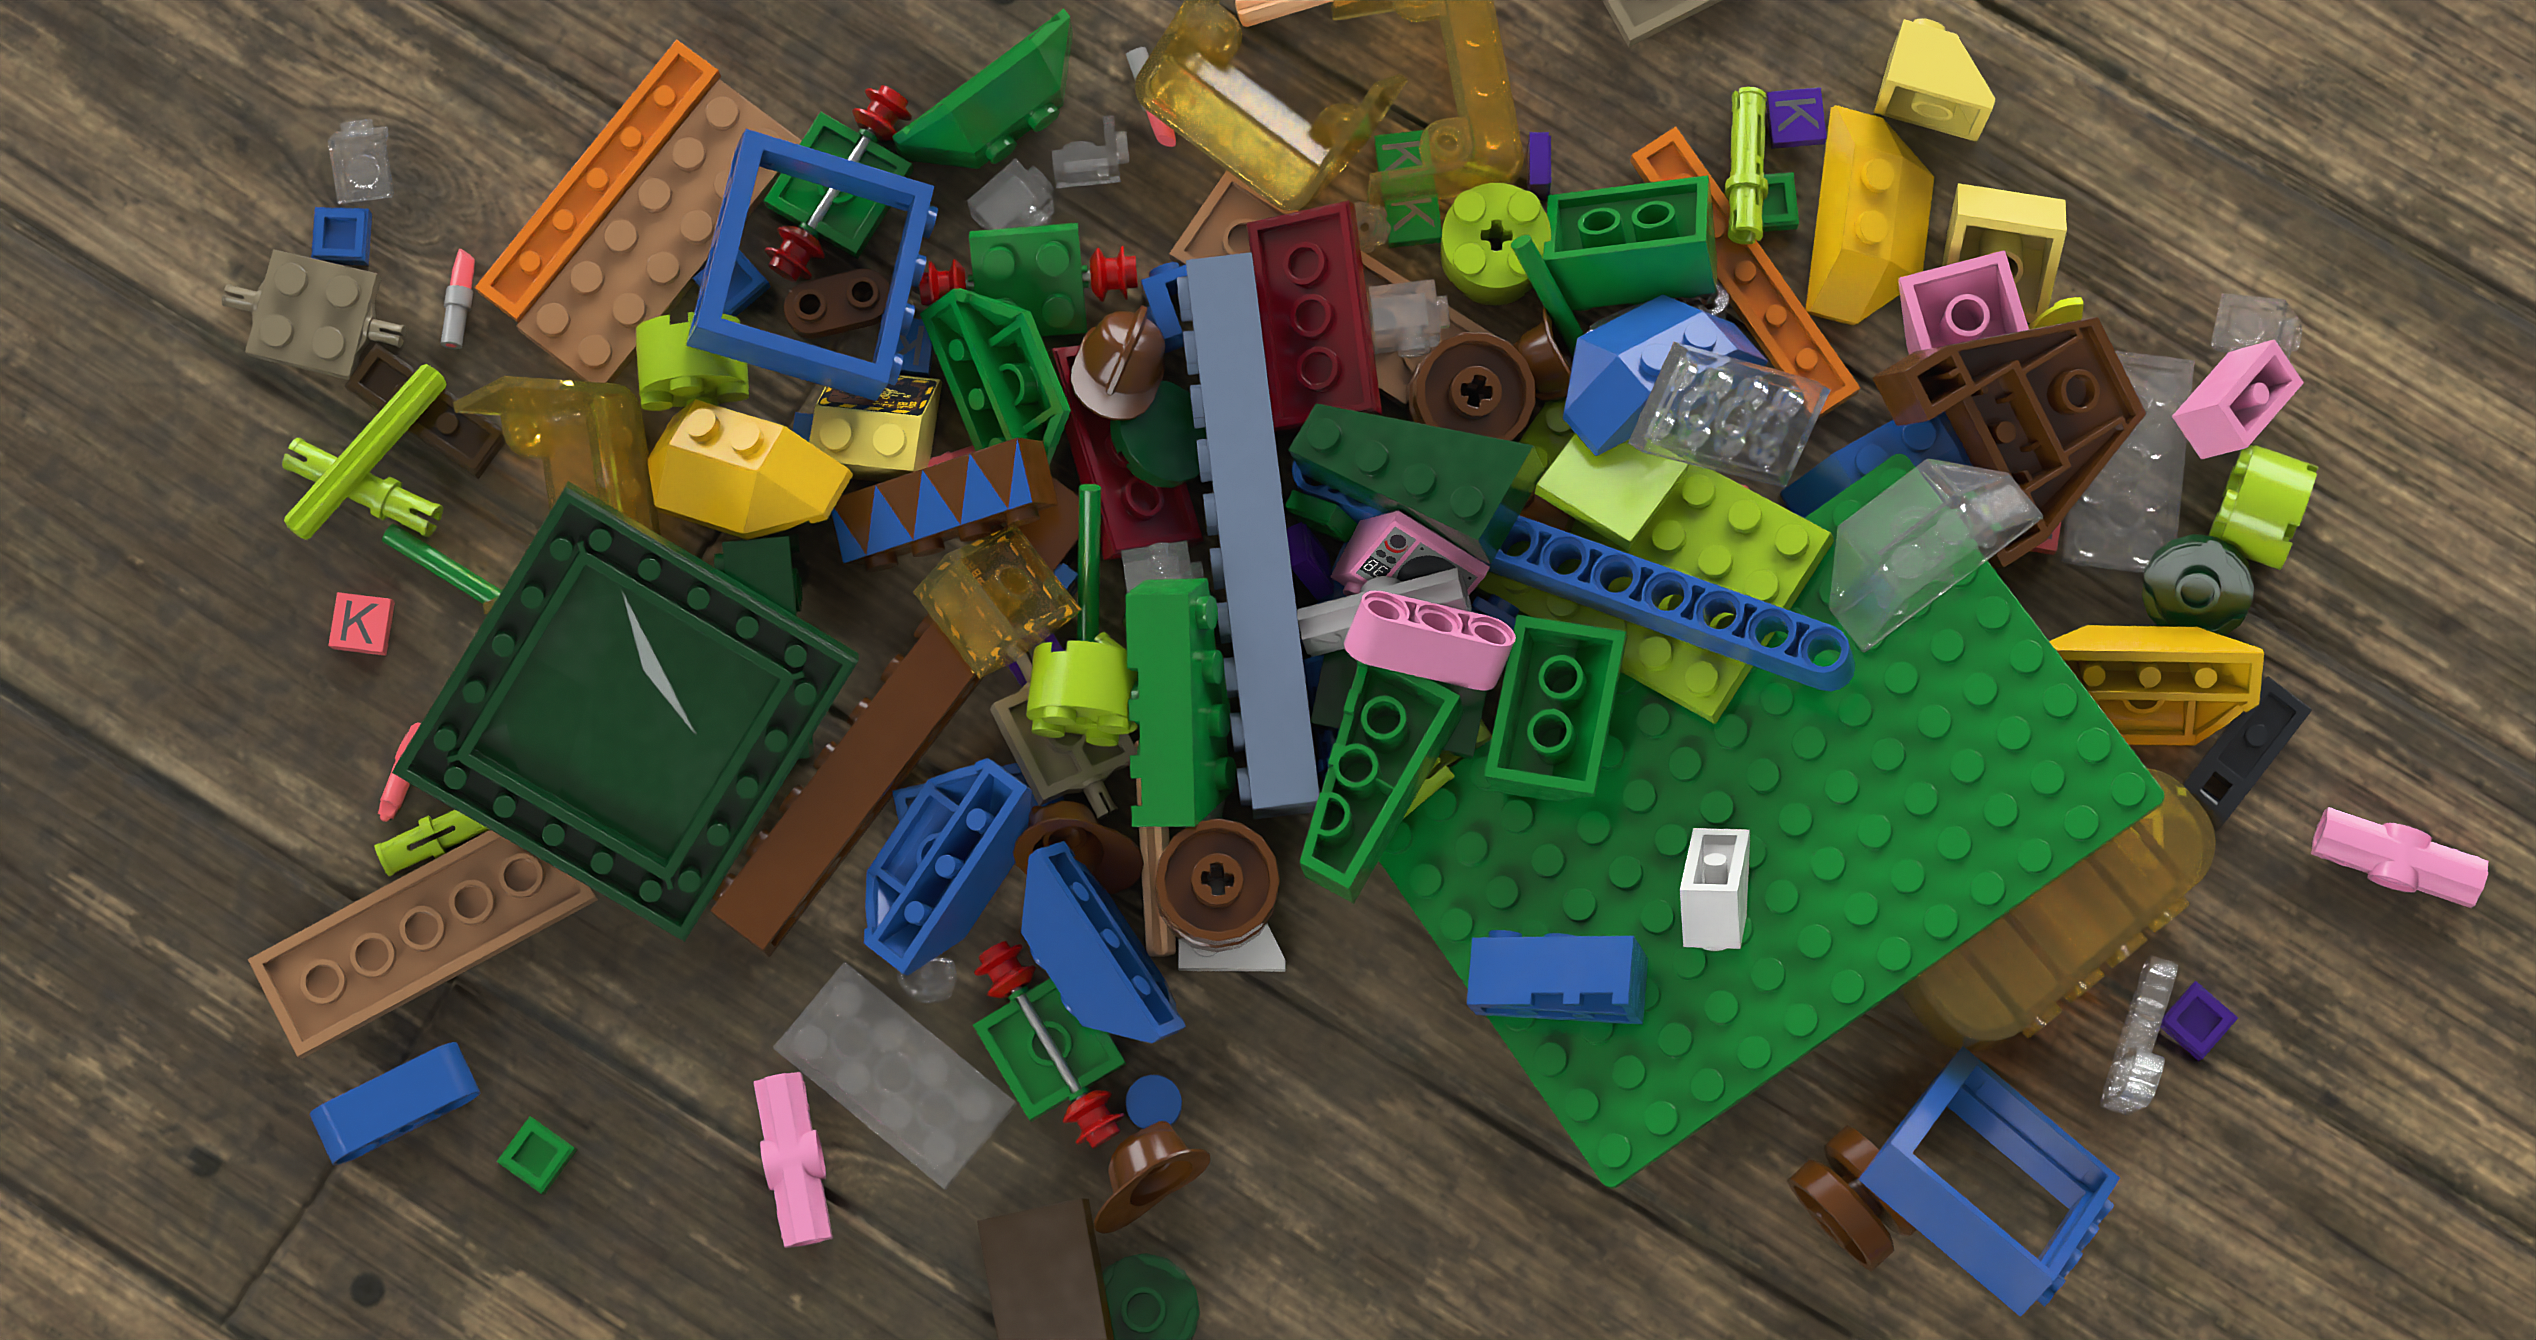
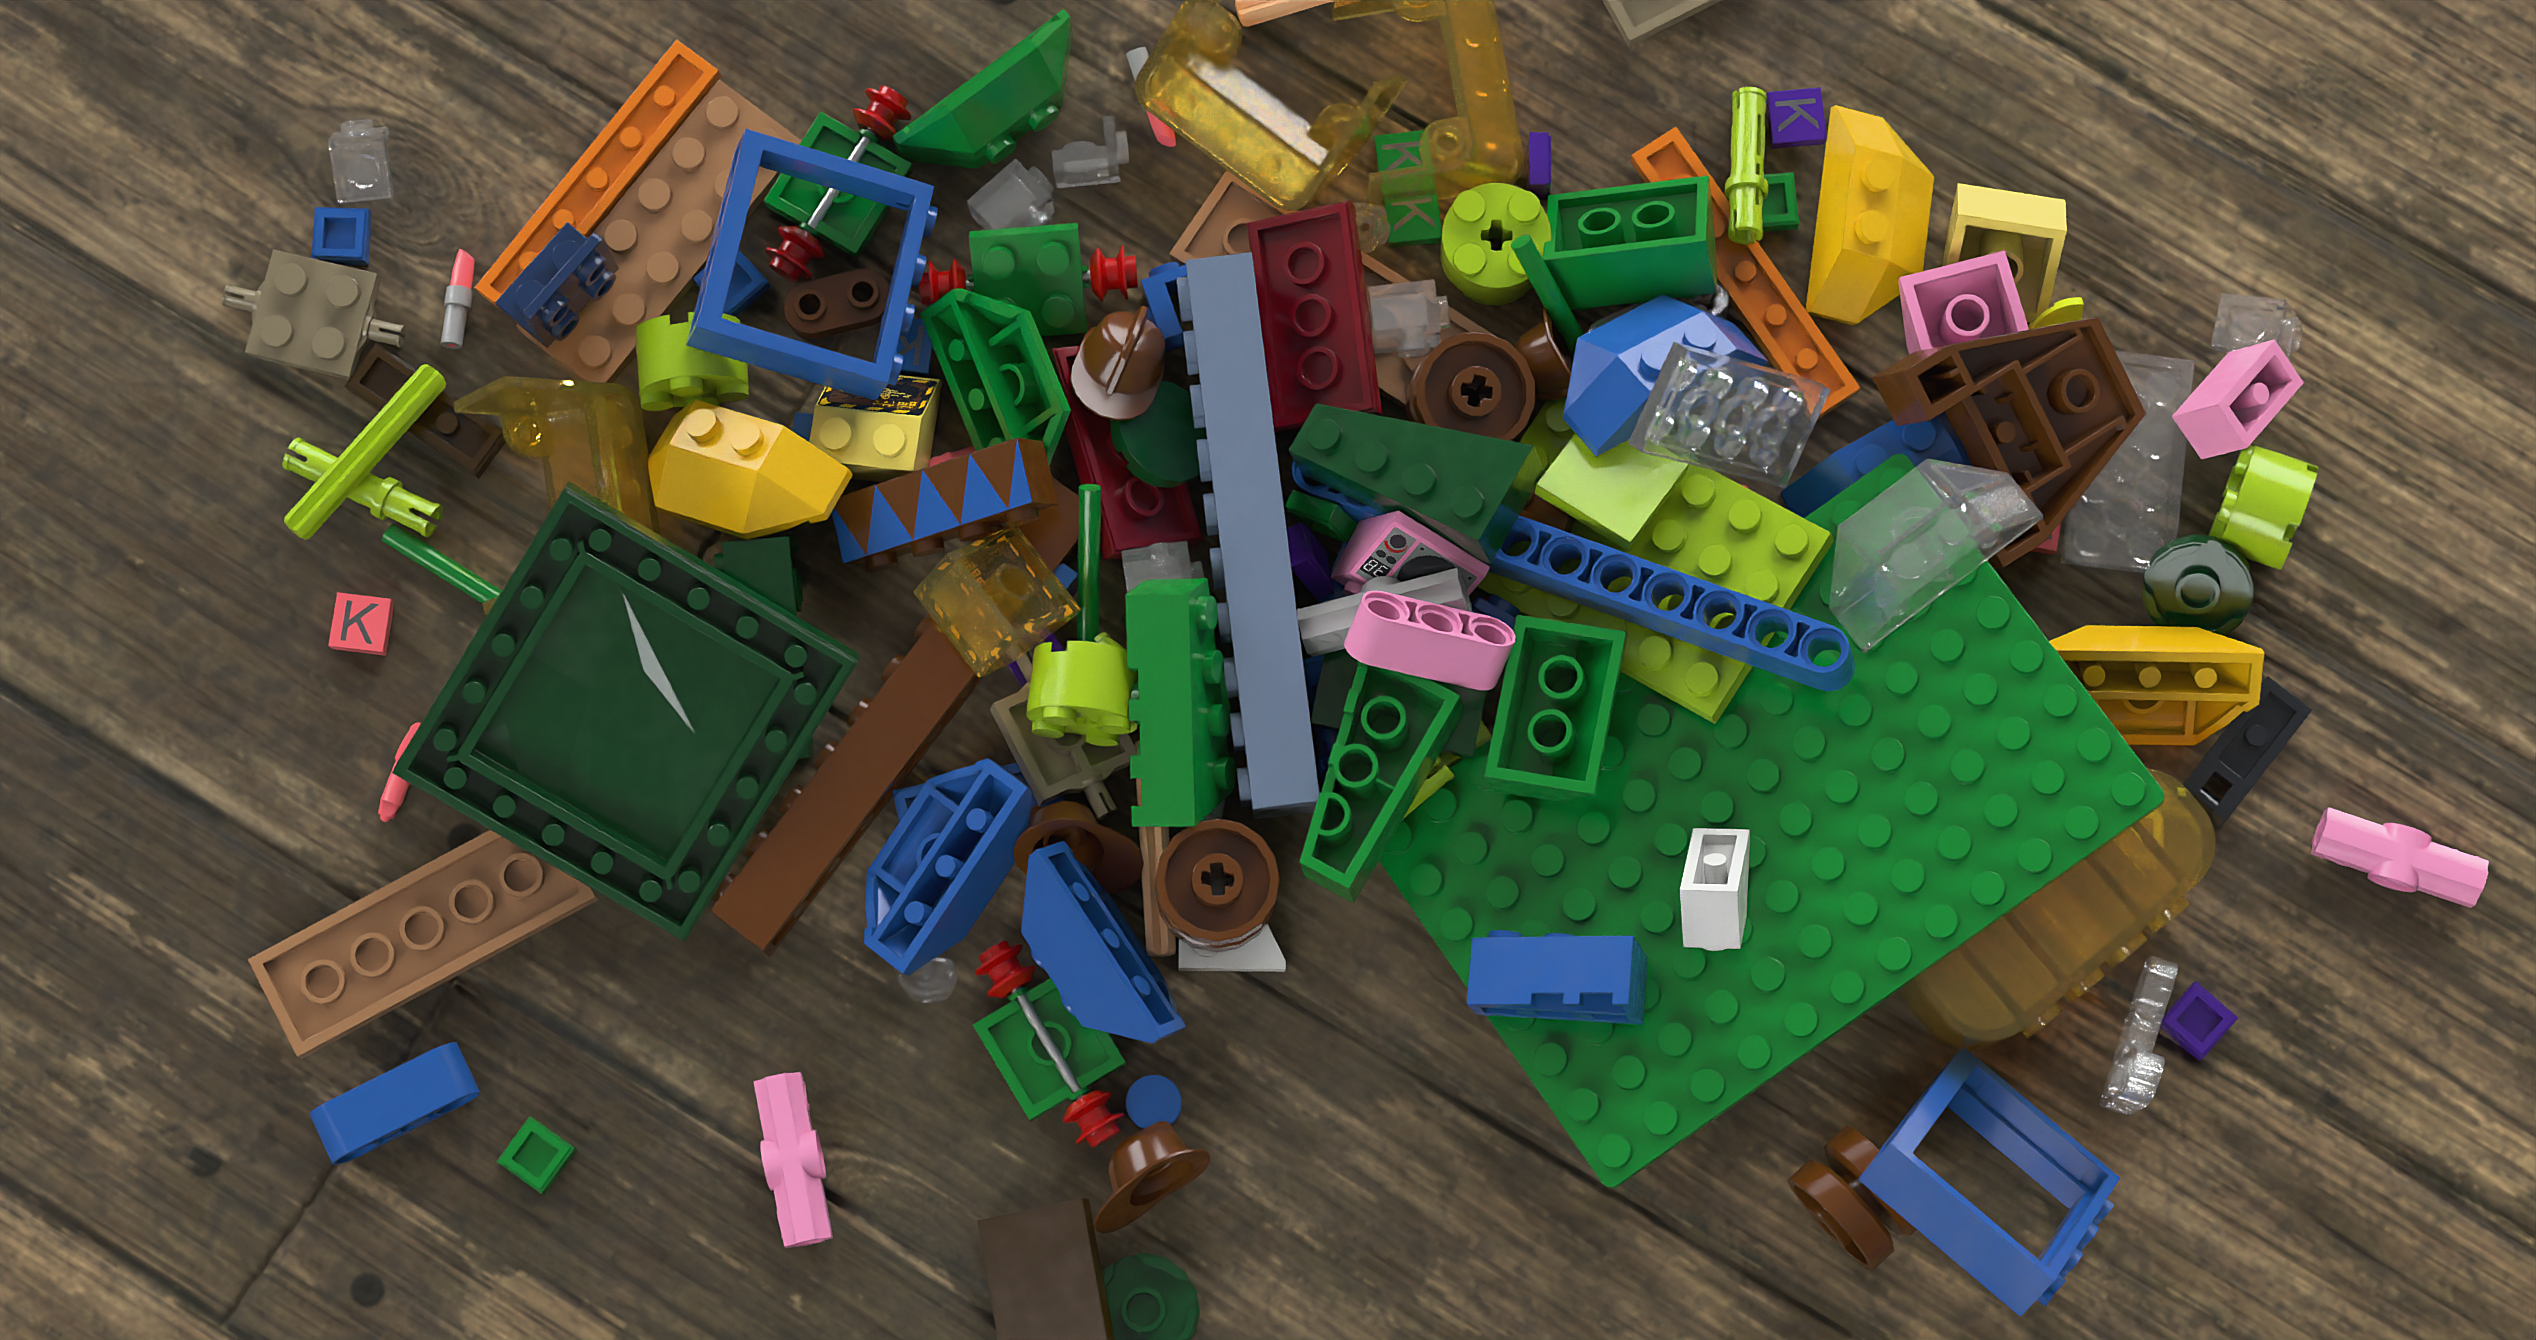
(397, 854): lime pin -> none
(559, 285): none -> dark blue bracket
(895, 1075): clear plate -> none
(1934, 82): light yellow slope -> none

